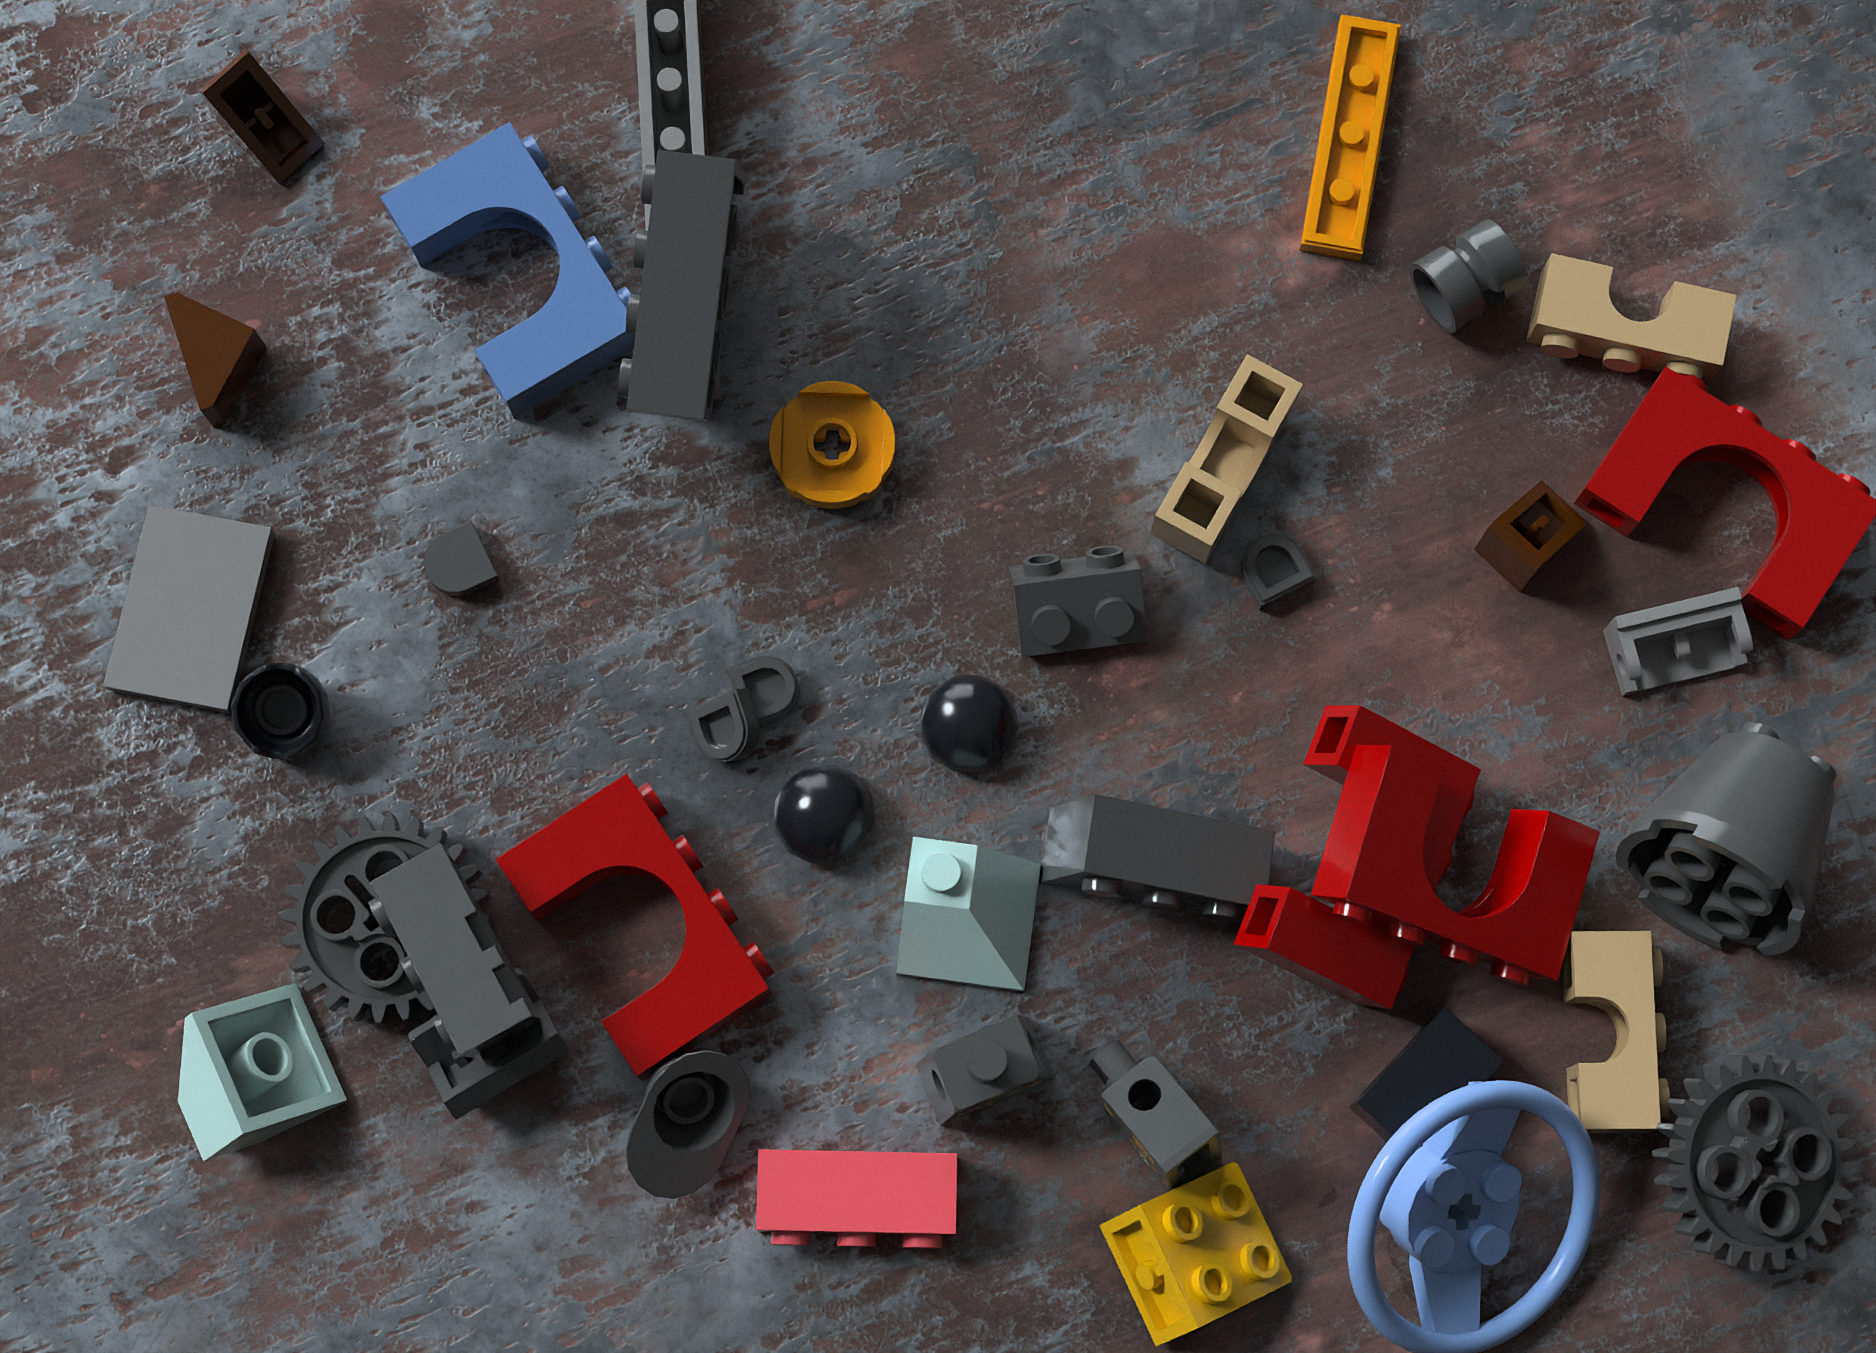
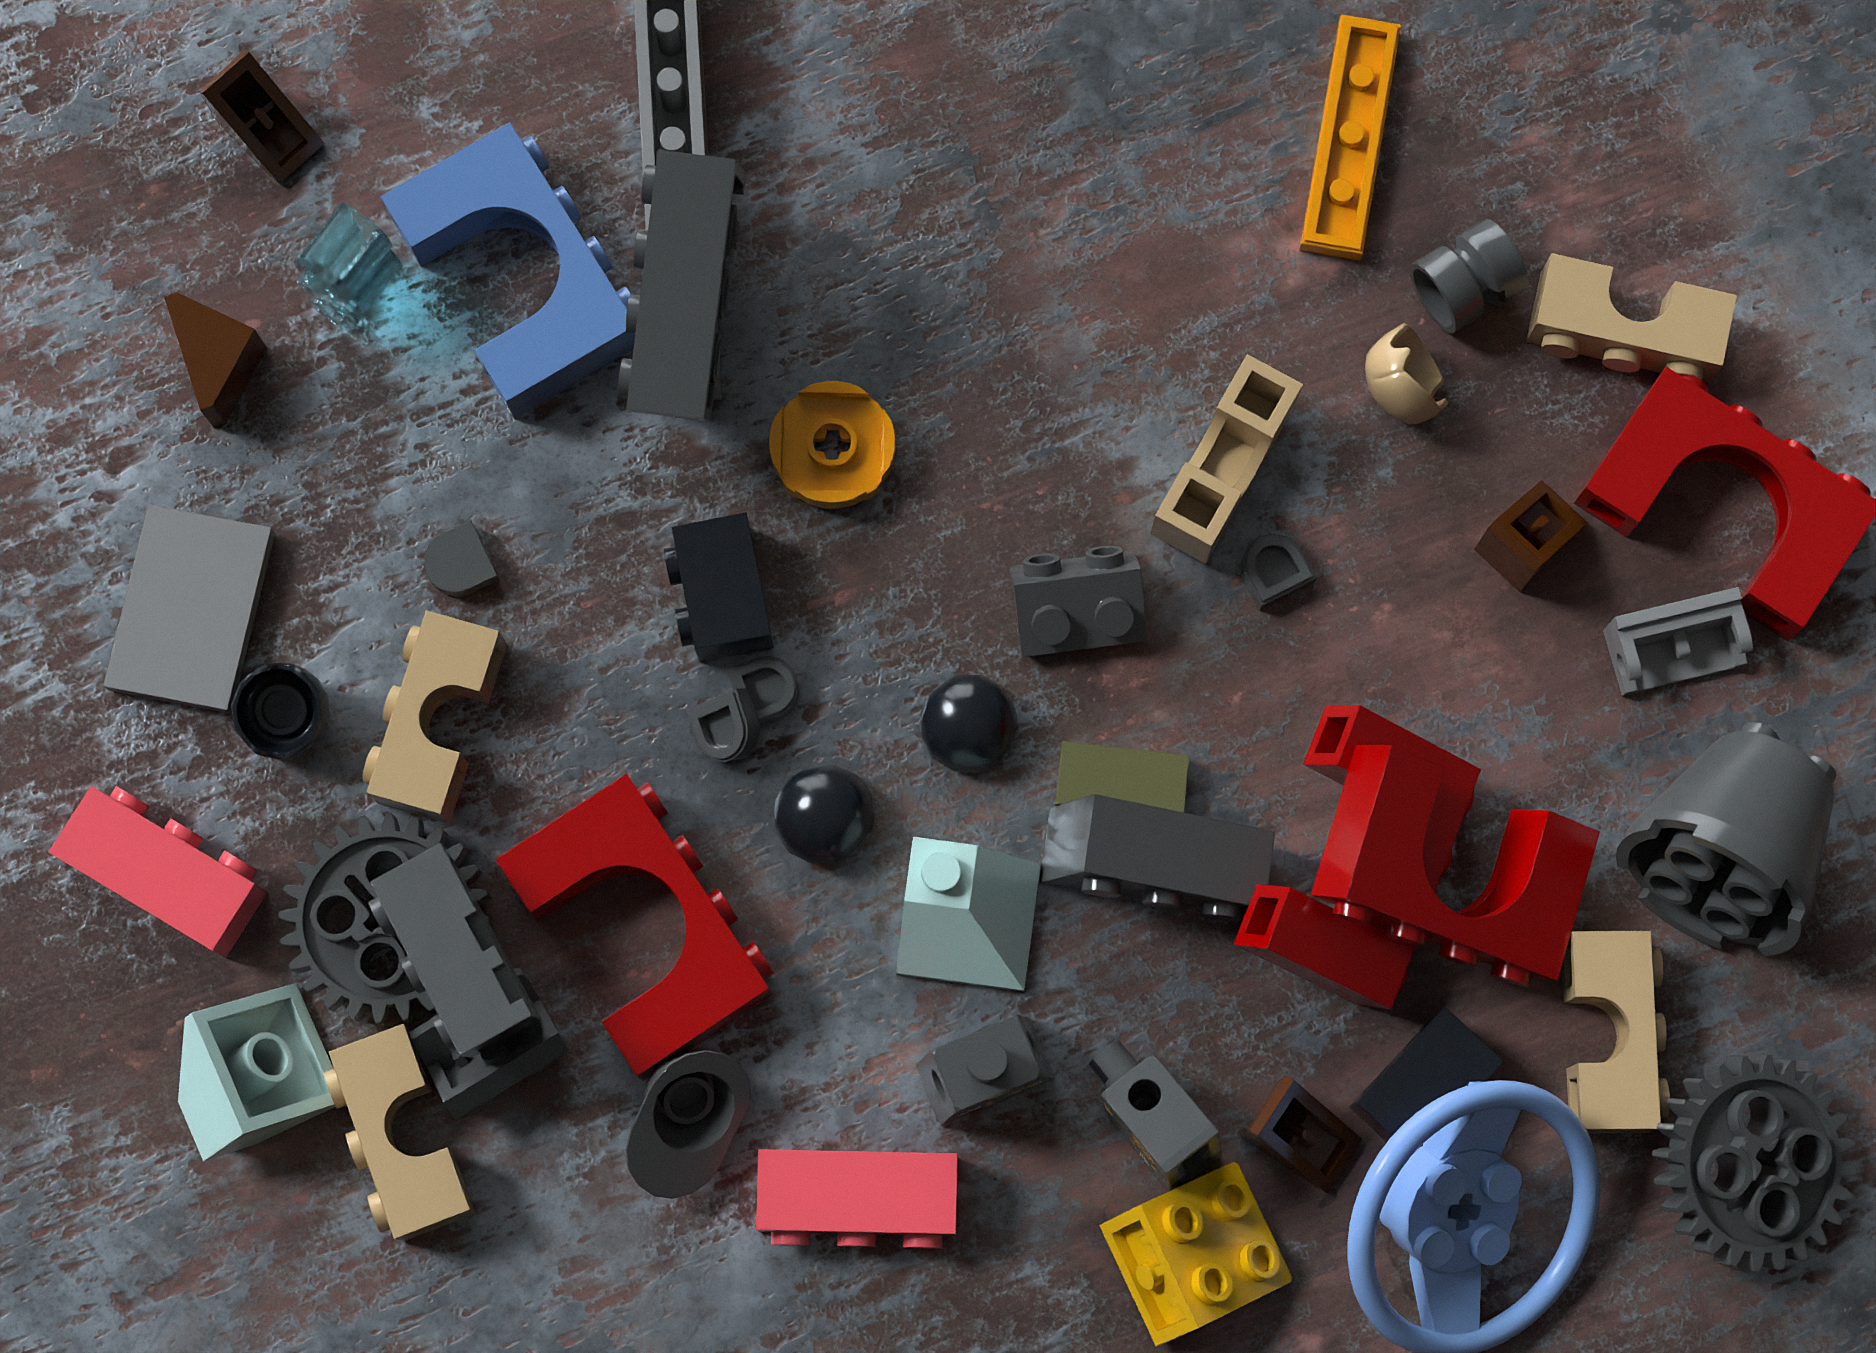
(160, 868): none -> coral brick
(347, 266): none -> clear light blue brick
(374, 1082): none -> tan arch
(444, 663): none -> tan arch
(720, 588): none -> black brick
(1123, 774): none -> olive tile
(1302, 1134): none -> reddish brown slope
(1404, 376): none -> tan hair

